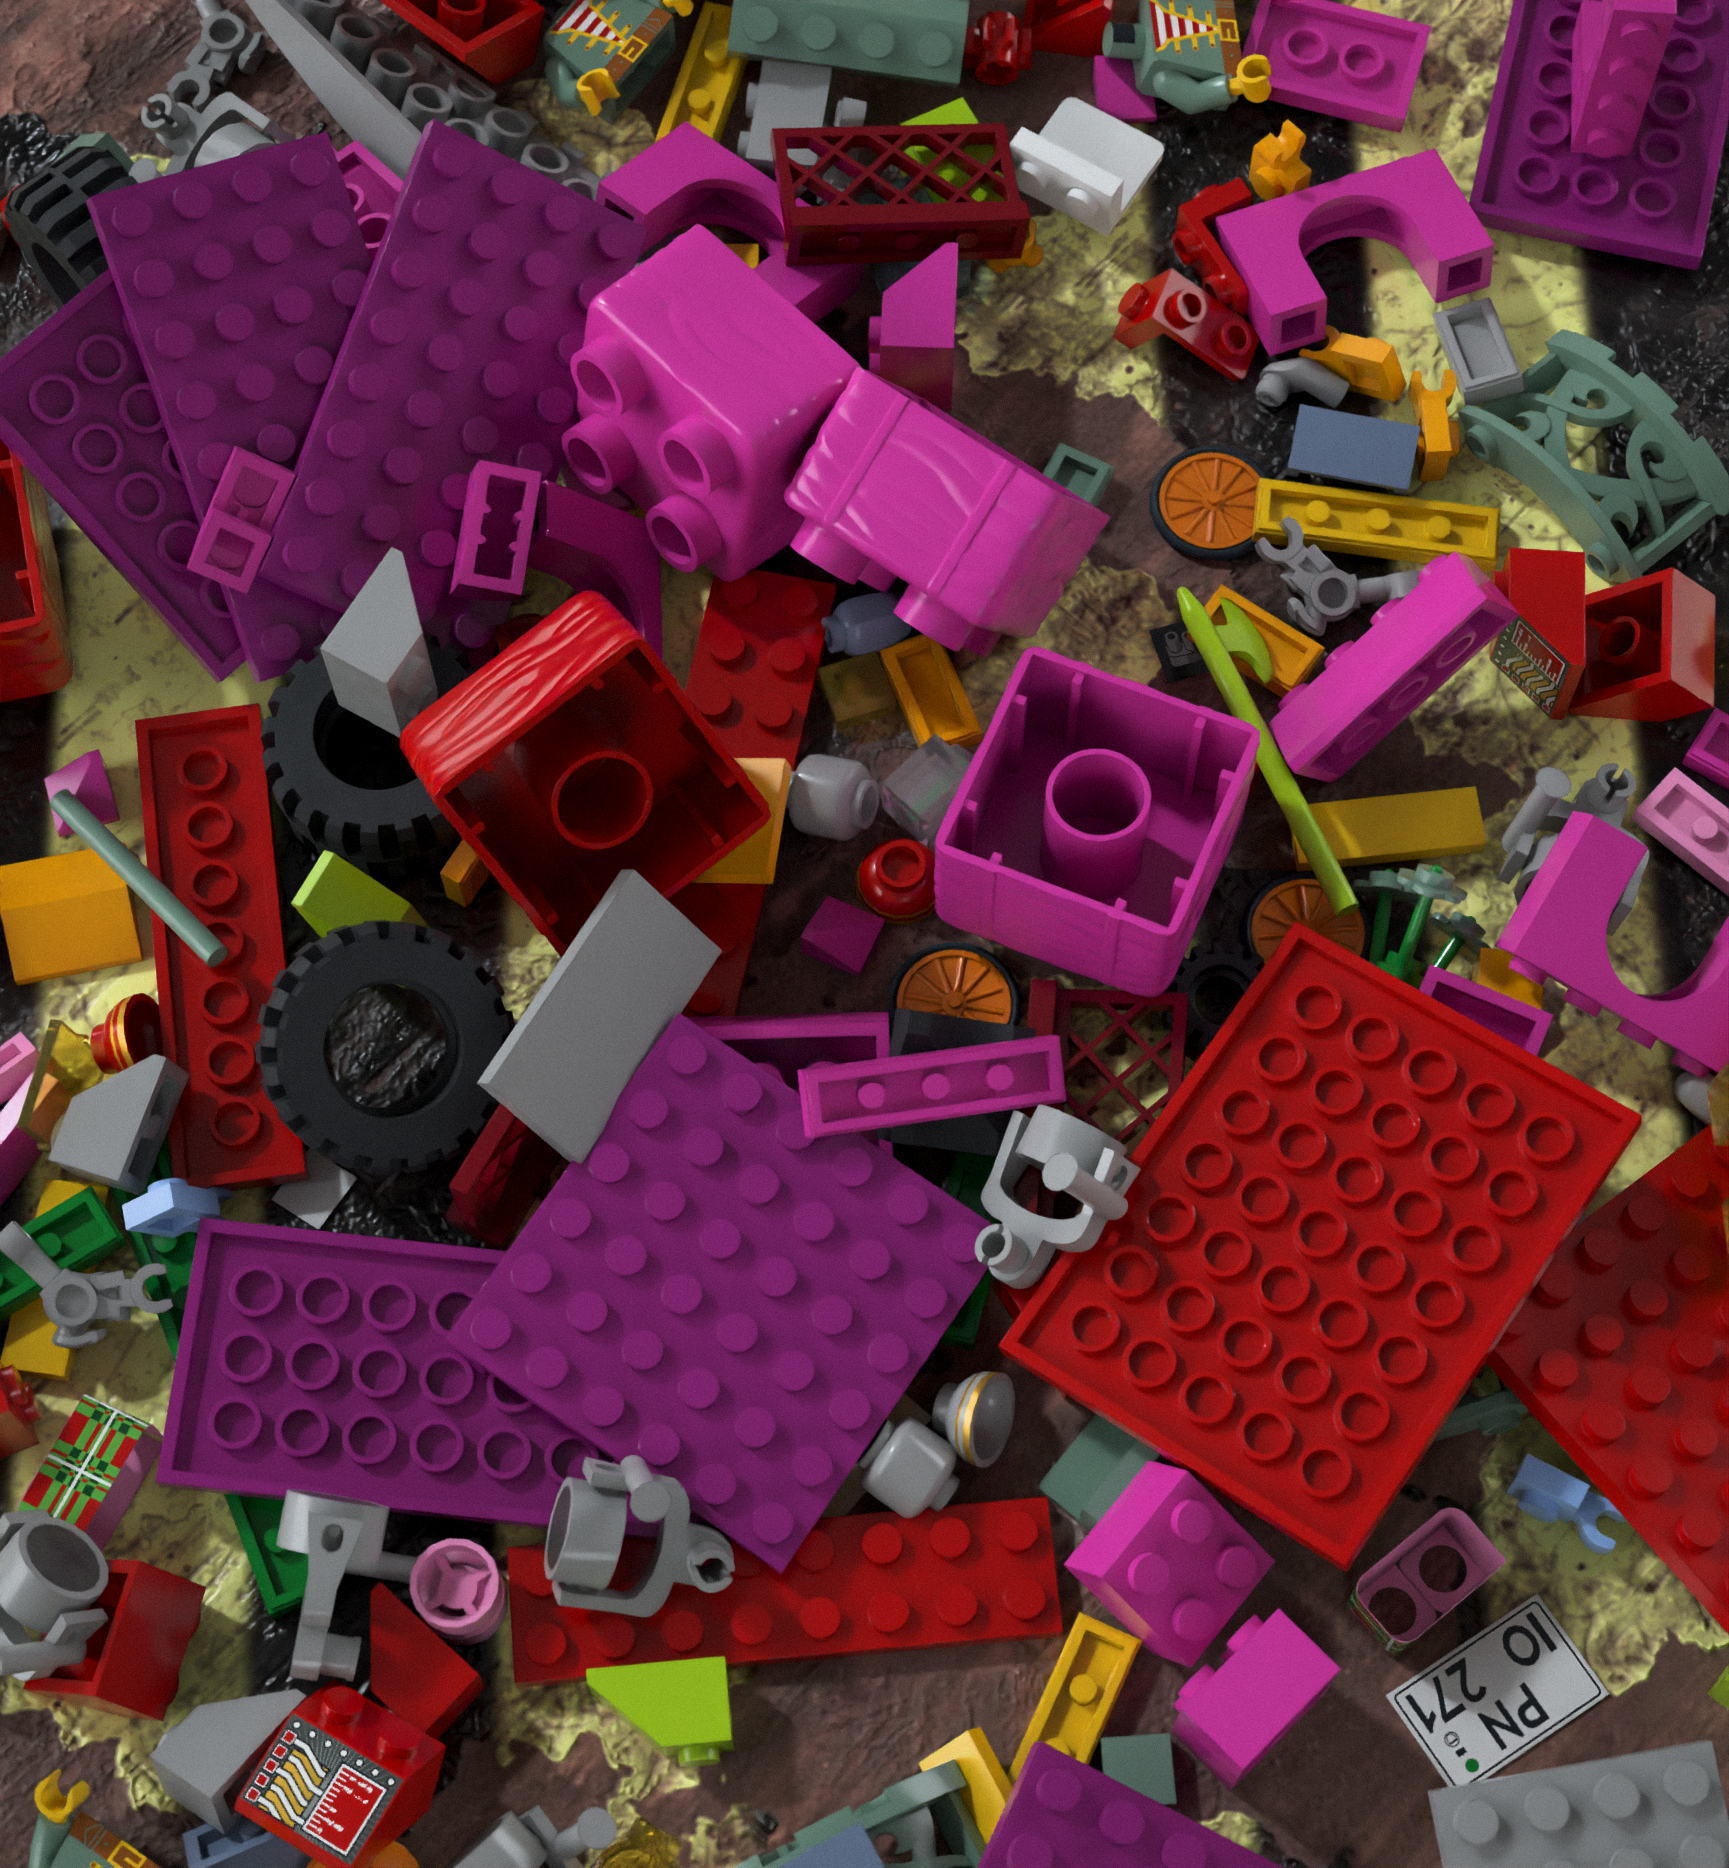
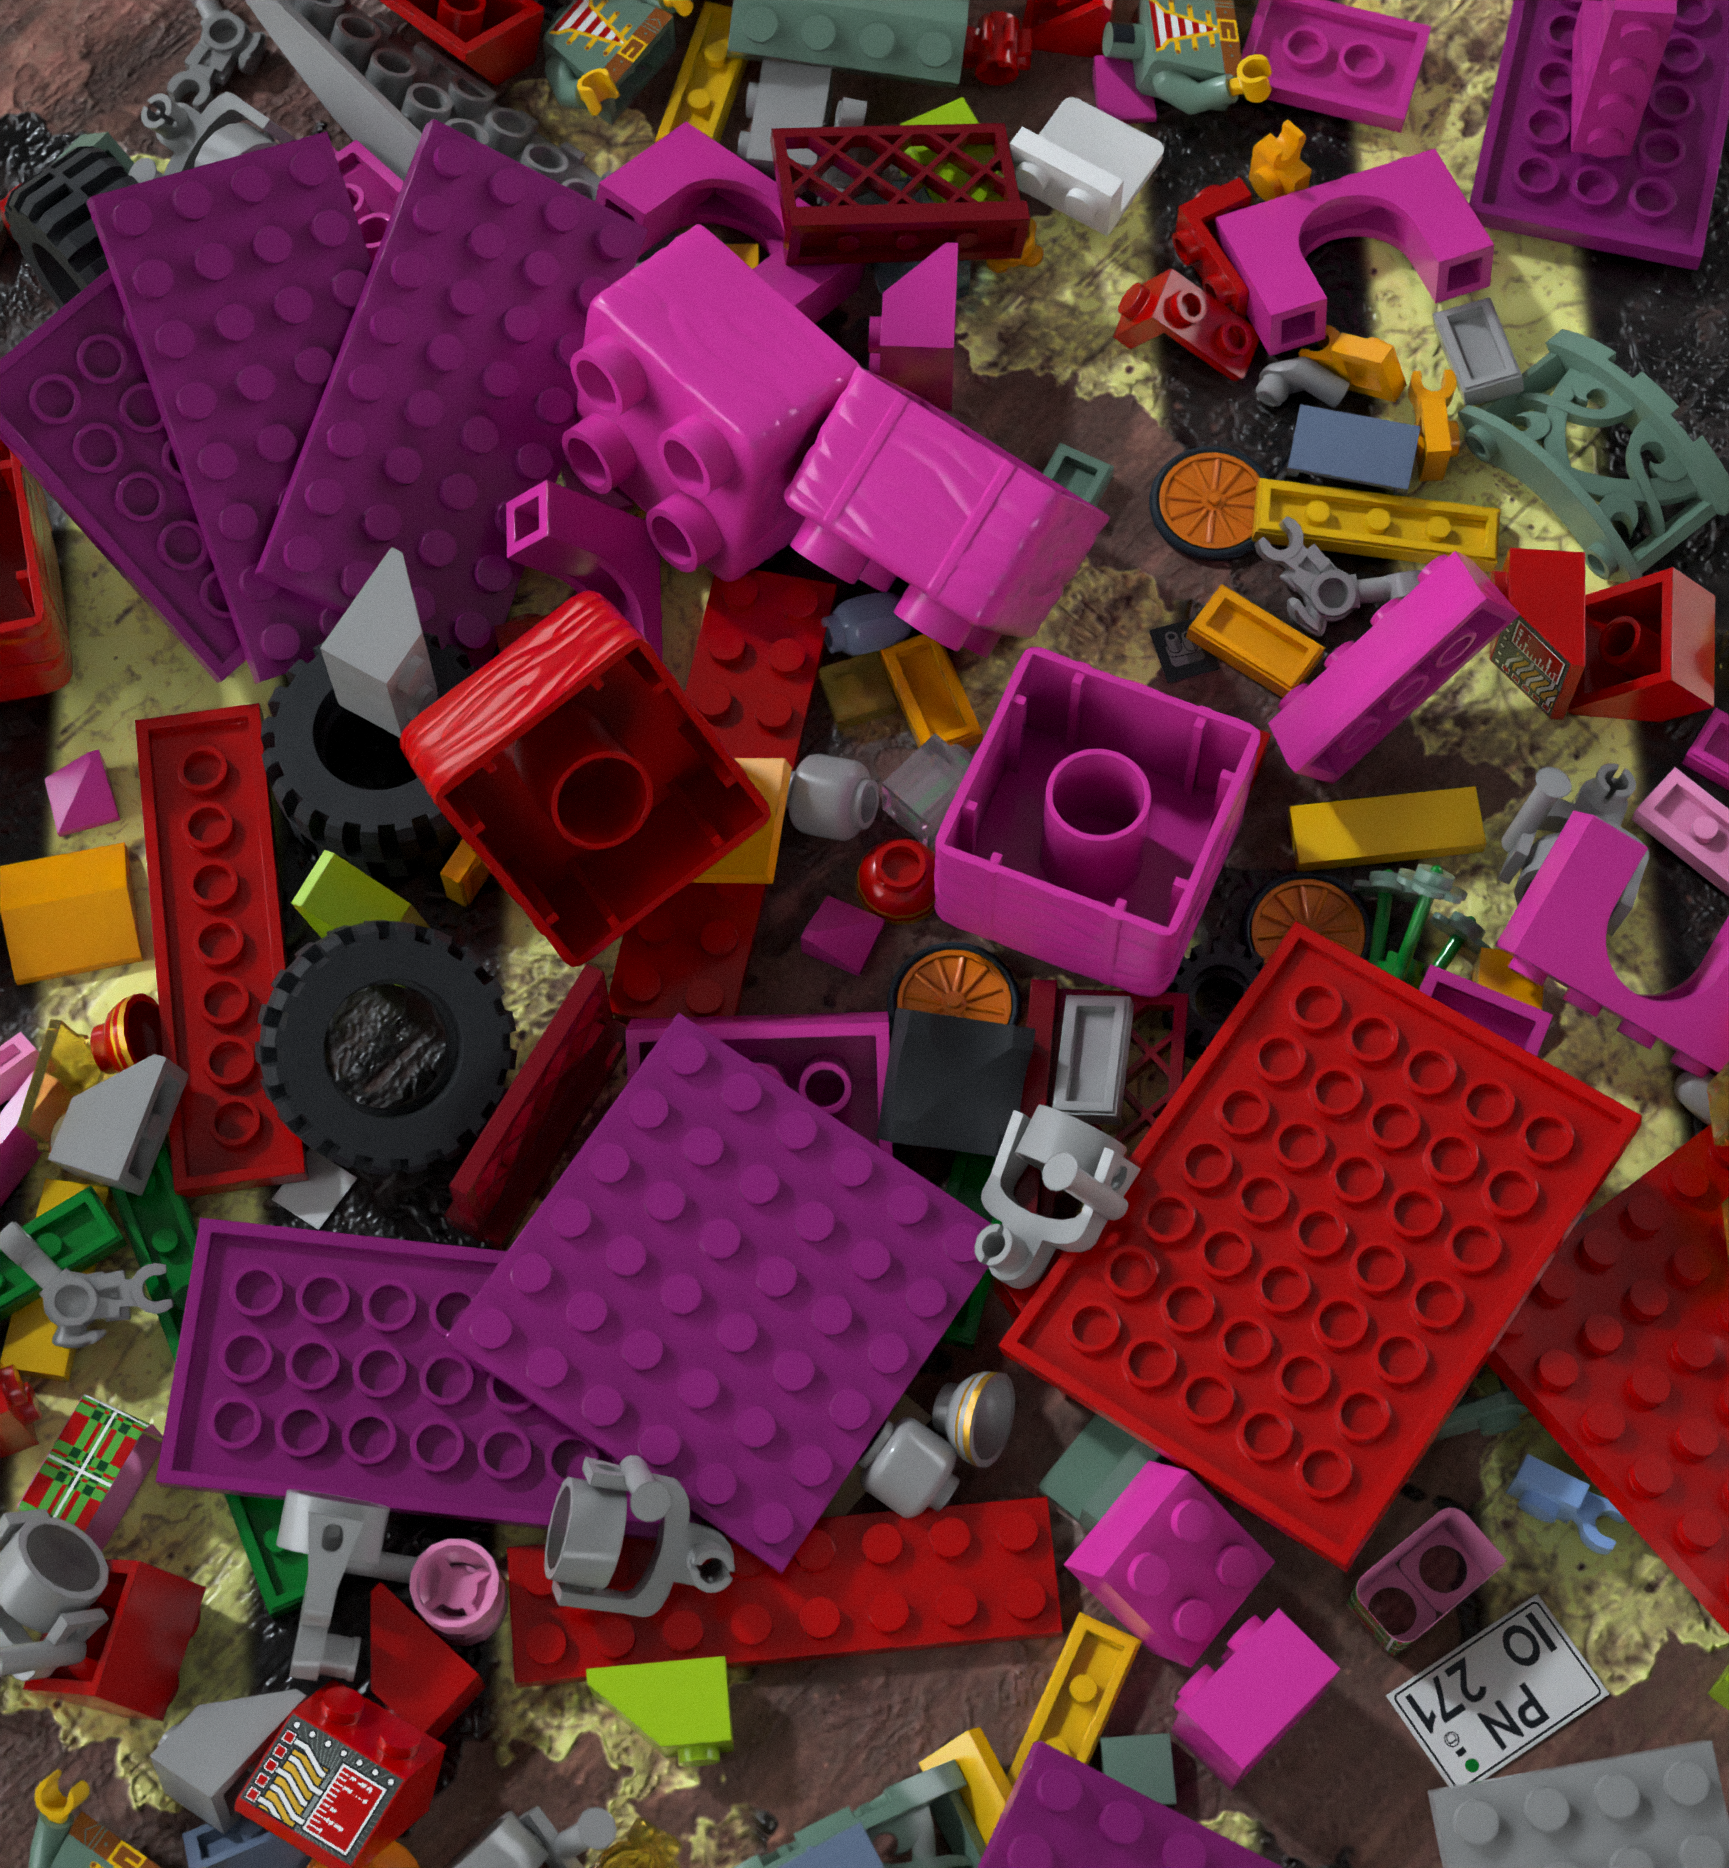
(139, 878): sand green bar -> none
(173, 1208): light blue plate -> none
(240, 520): dark pink slope -> none
(495, 532): dark pink brick -> none
(599, 1015): light grey tile -> none
(931, 1086): dark pink tile -> none
(1094, 1058): none -> light grey tile
(1244, 641): lime piece -> none

